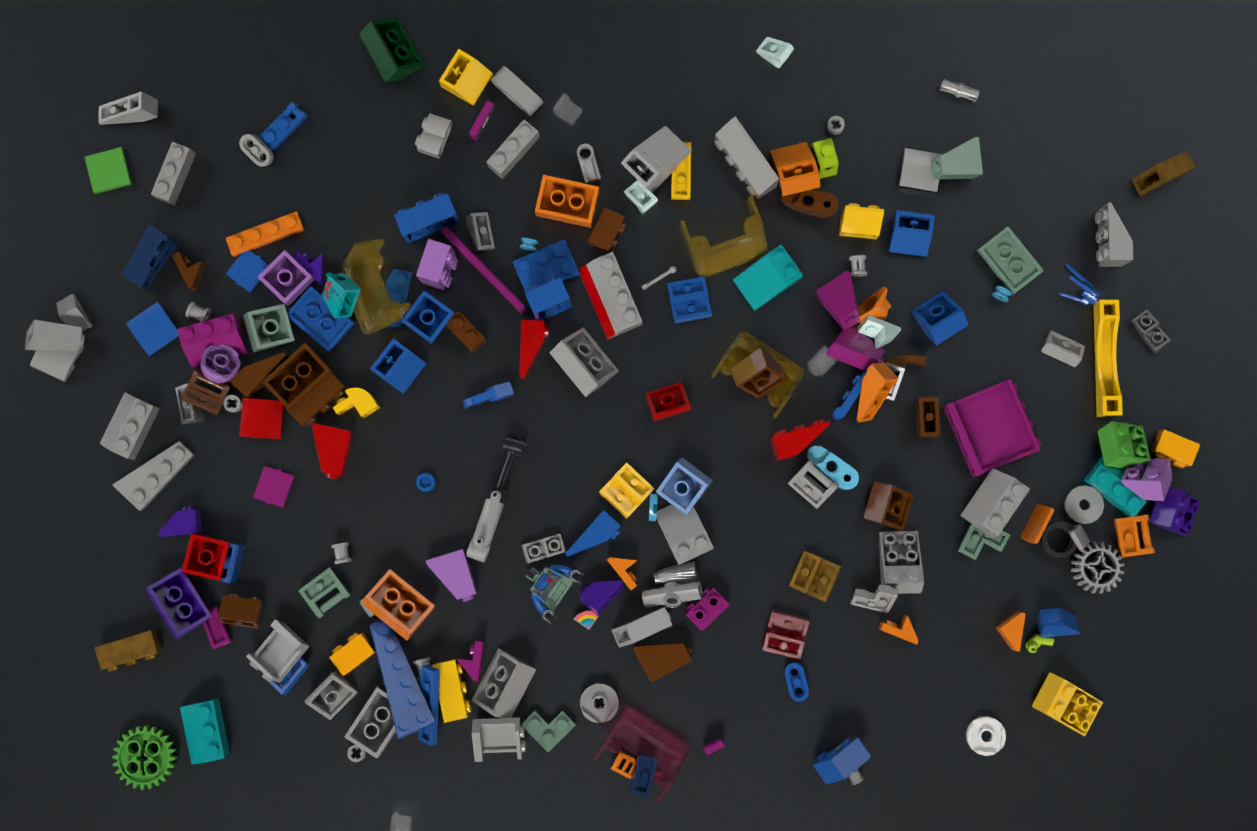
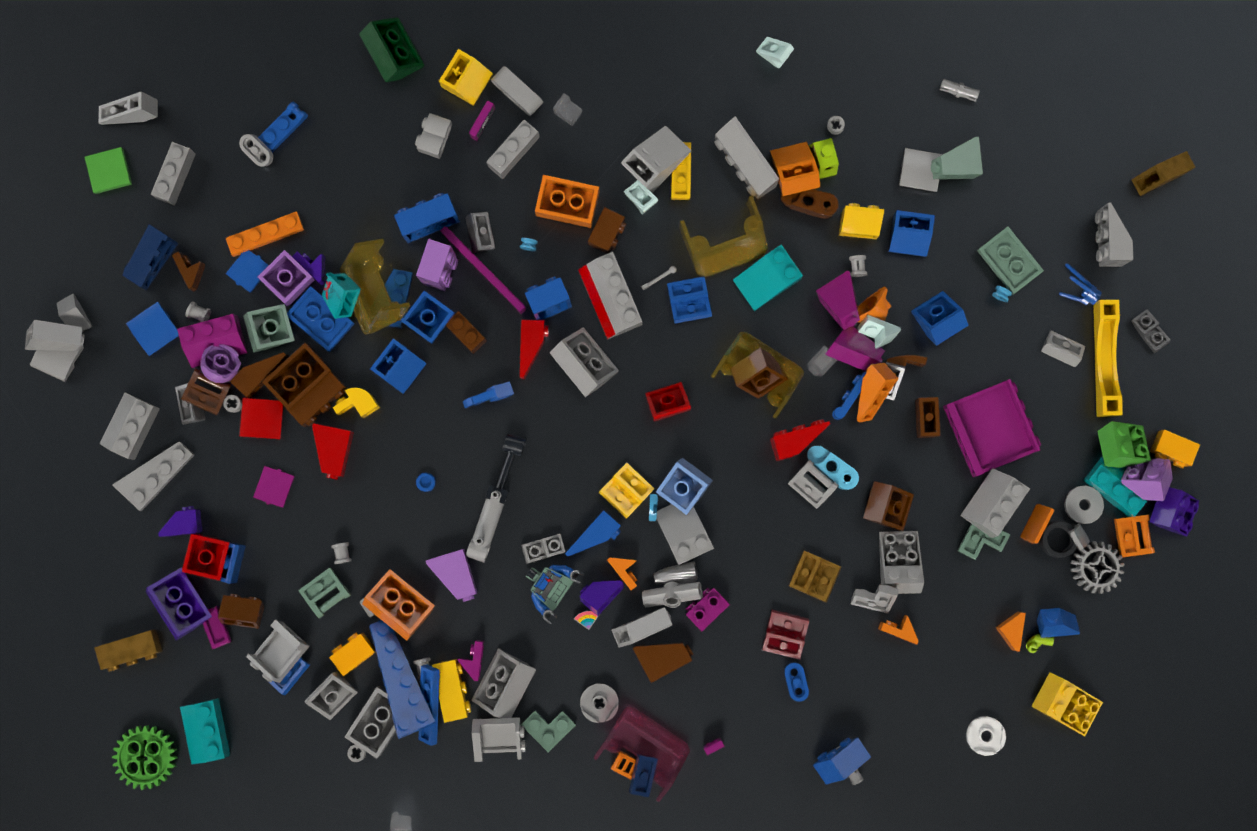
(545, 264): blue plate -> none
(588, 165): light grey piece -> none

